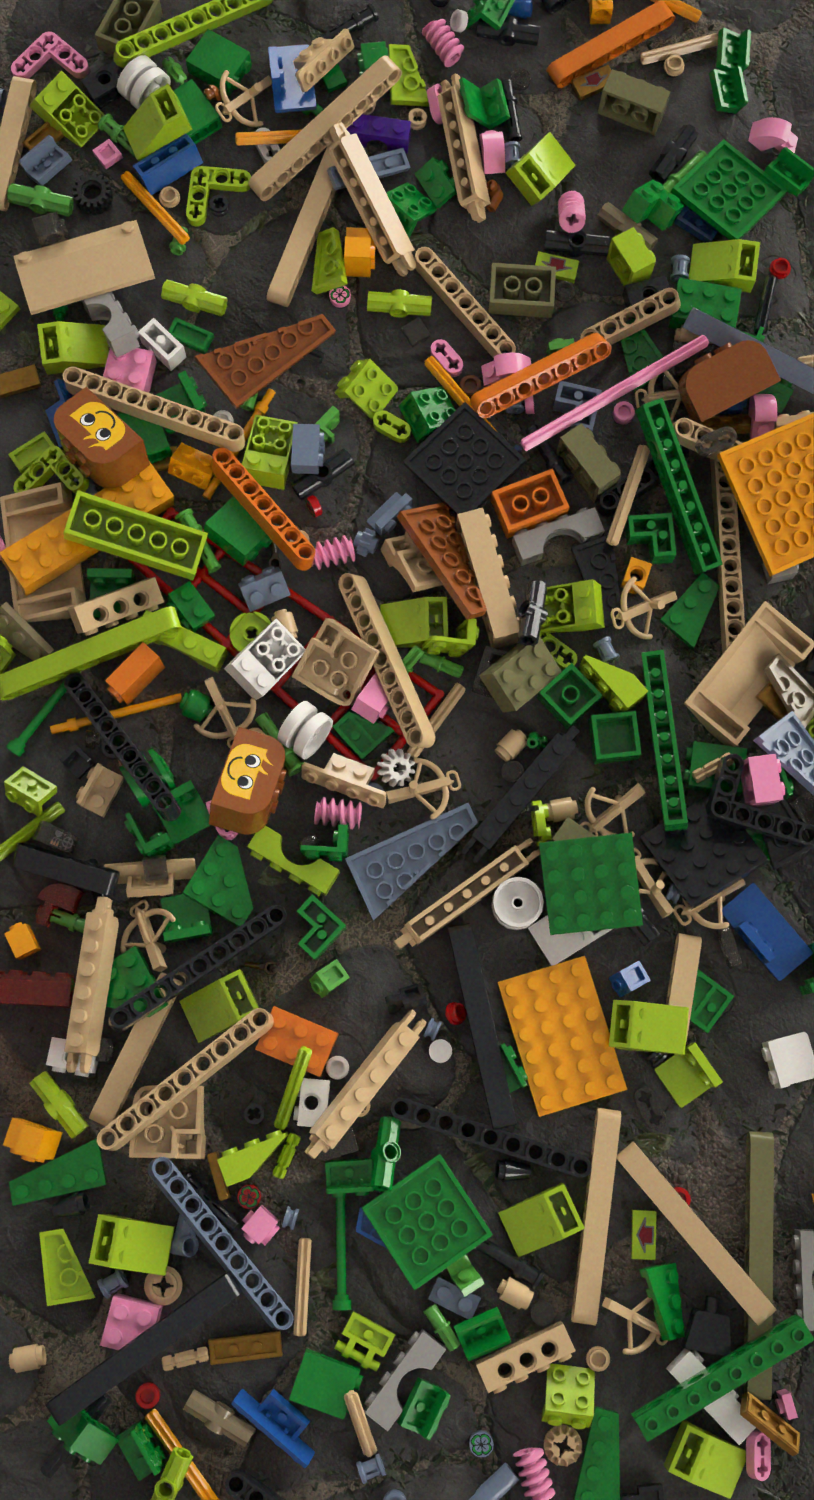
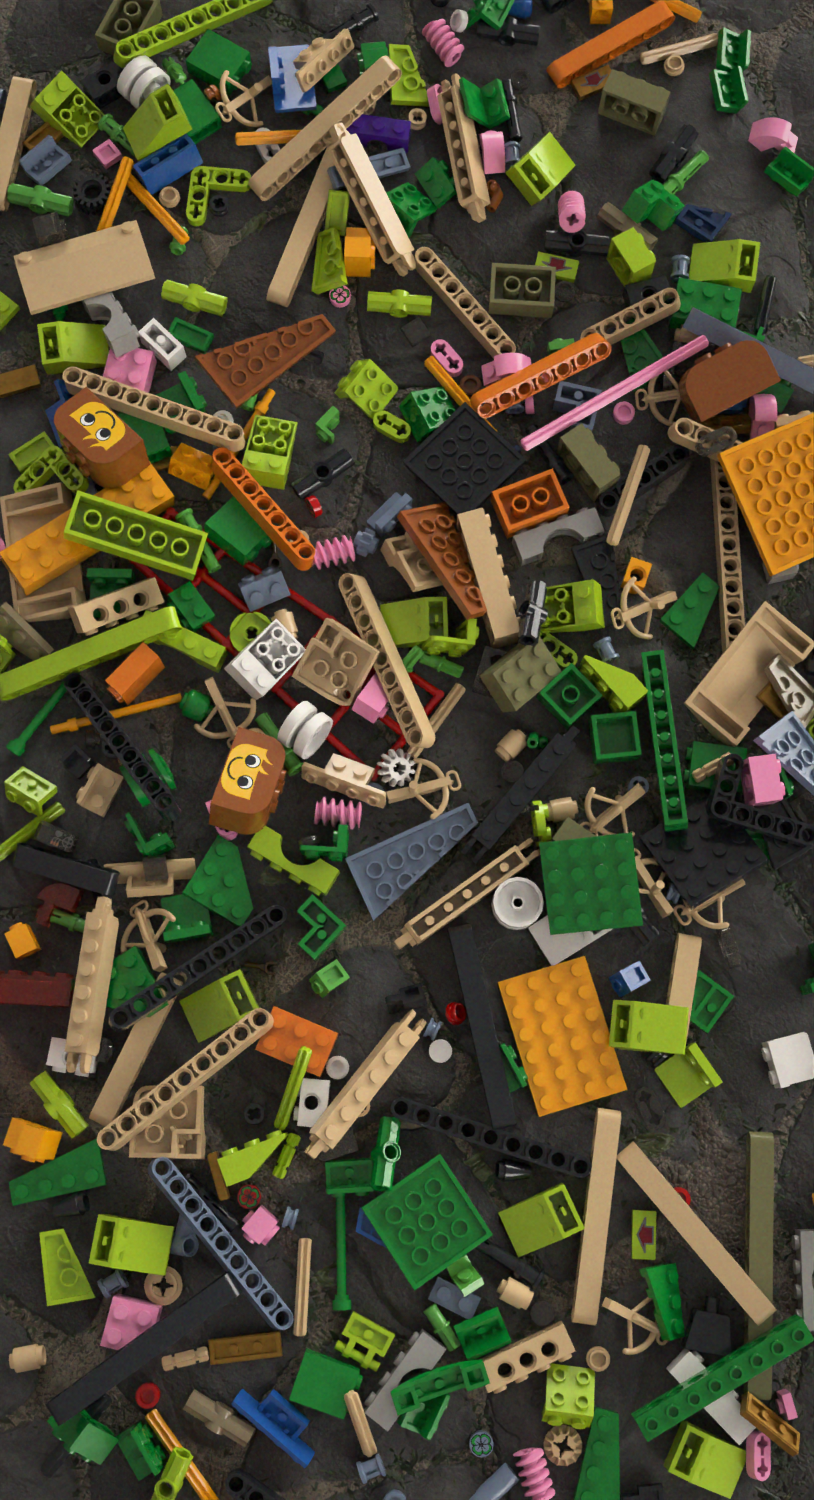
(51, 51): bright pink beam -> none
(116, 193): none -> light orange axle
(193, 815): green bracket -> none
(307, 449): sand blue brick -> none
(337, 210): none -> lime tile
(361, 733): green wing -> none
(438, 1382): none -> green slope
(638, 779): none -> sand blue bush
(655, 531): green brick -> none
(678, 486): green brick -> none
(729, 191): green plate -> none
(766, 932): blue bracket -> none
(780, 268): red plate -> none

